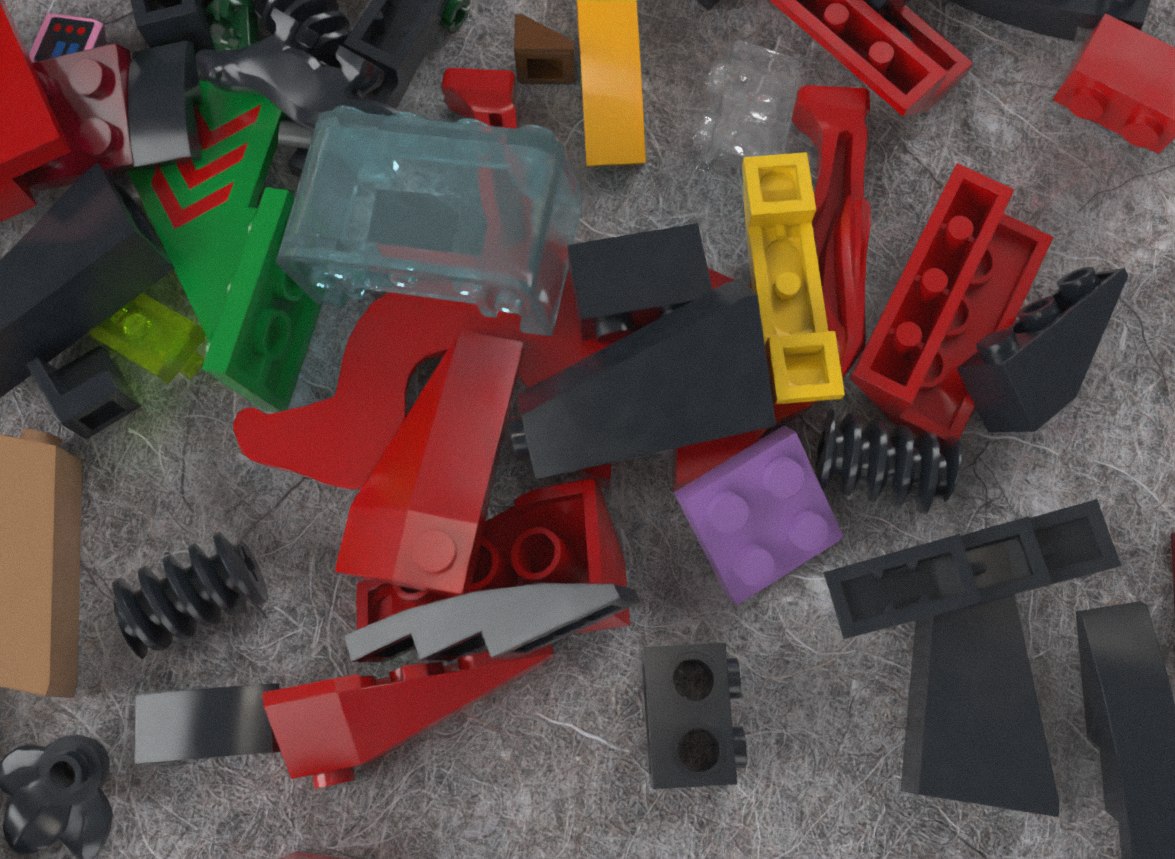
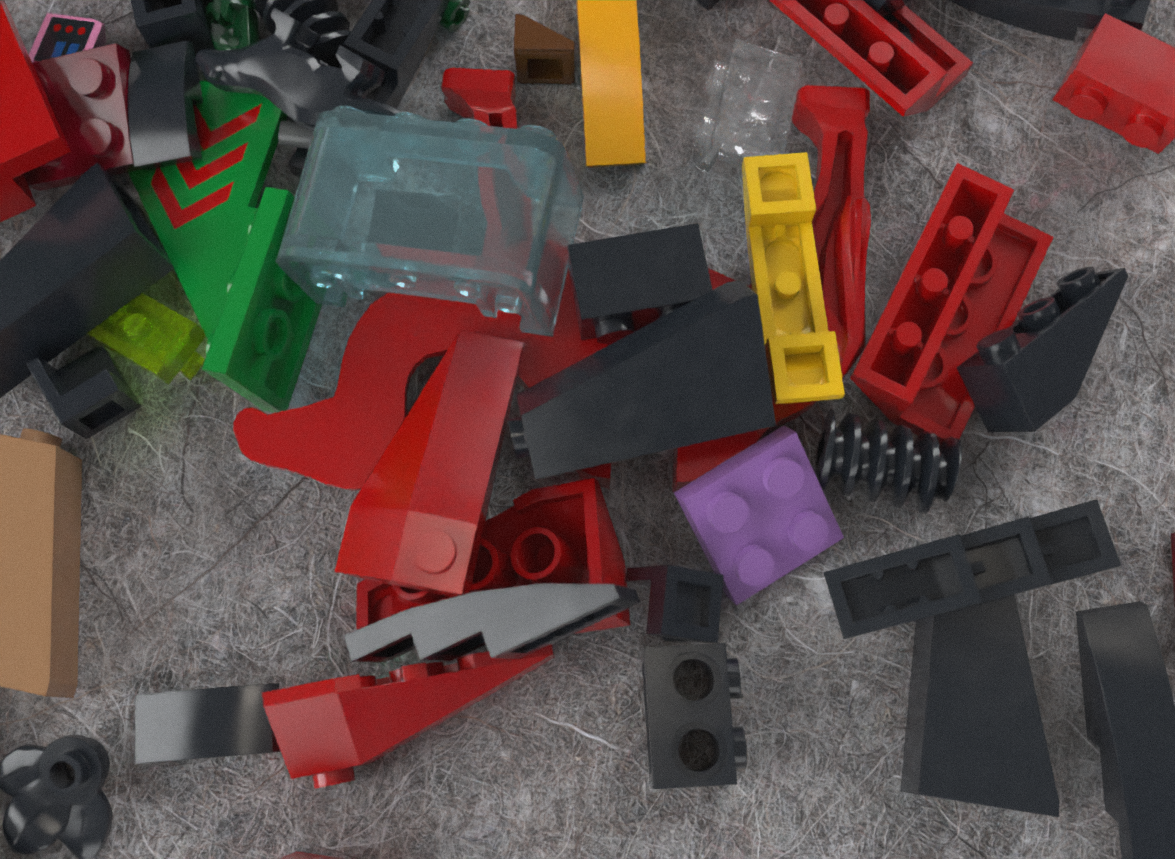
(187, 595): black piece -> none
(681, 602): none -> black panel

